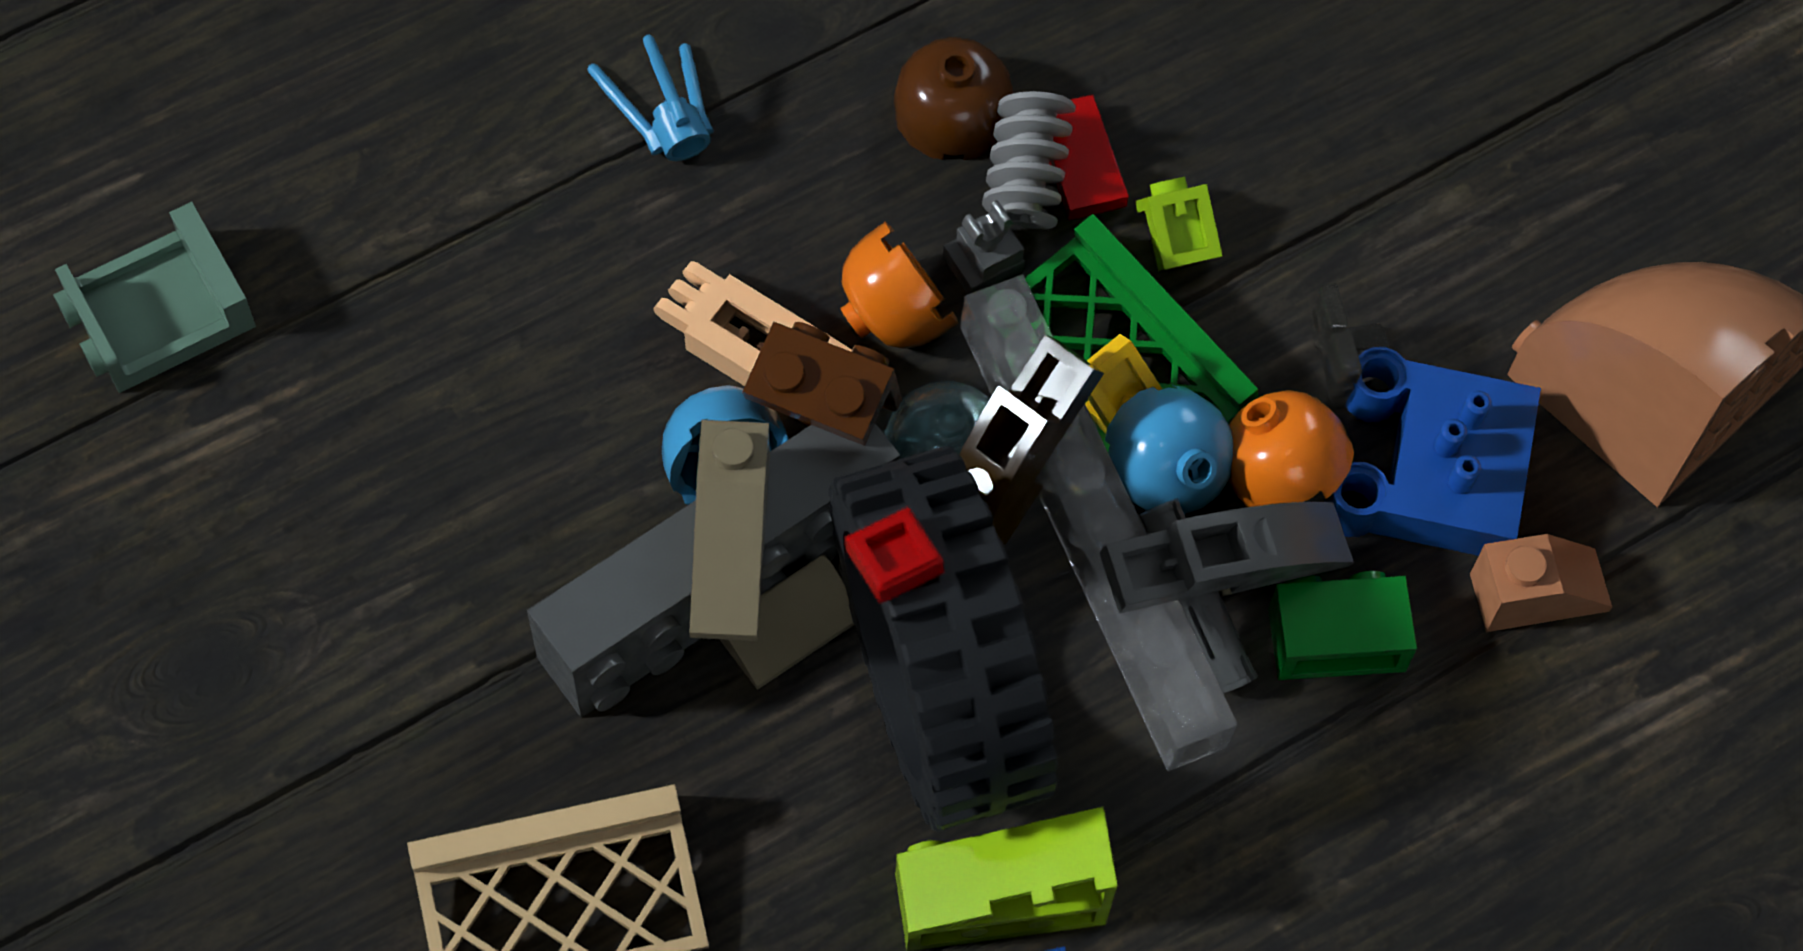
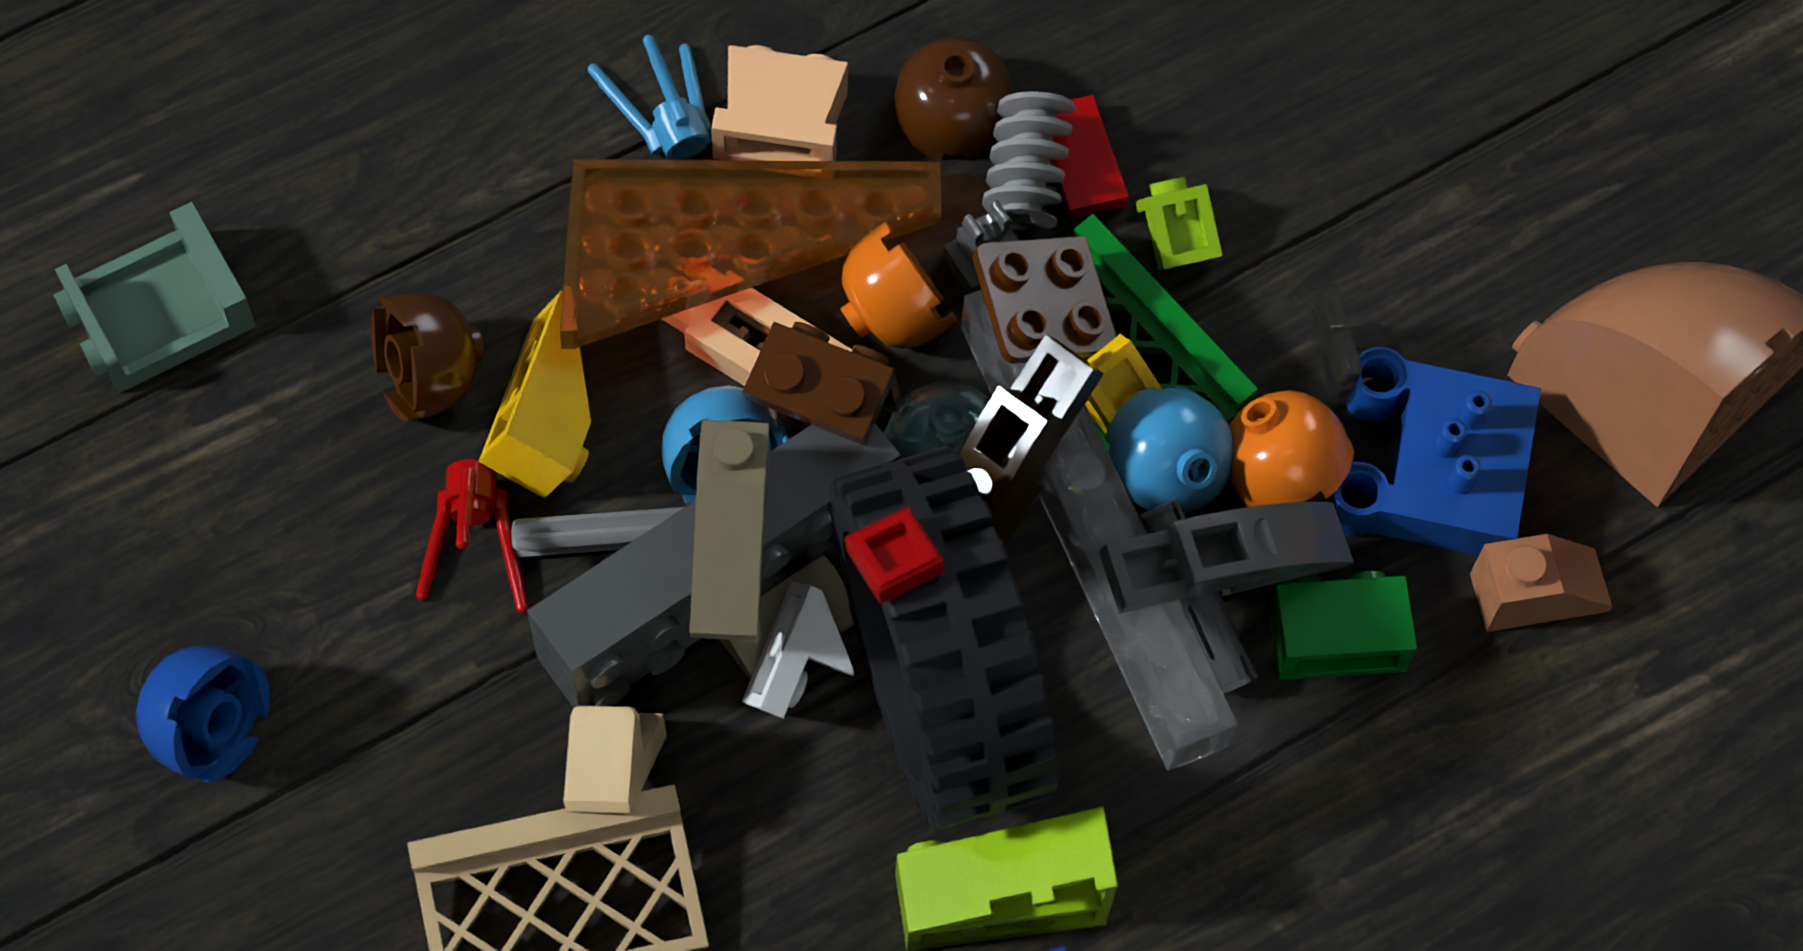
(201, 710): none -> blue cylinder
(426, 351): none -> reddish brown cylinder
(469, 500): none -> red plant
(543, 411): none -> yellow slope
(584, 531): none -> light grey axle
(610, 757): none -> tan slope
(693, 231): none -> clear orange wing
(779, 106): none -> light nougat hips
(800, 633): none -> white slope
(1043, 291): none -> bracket

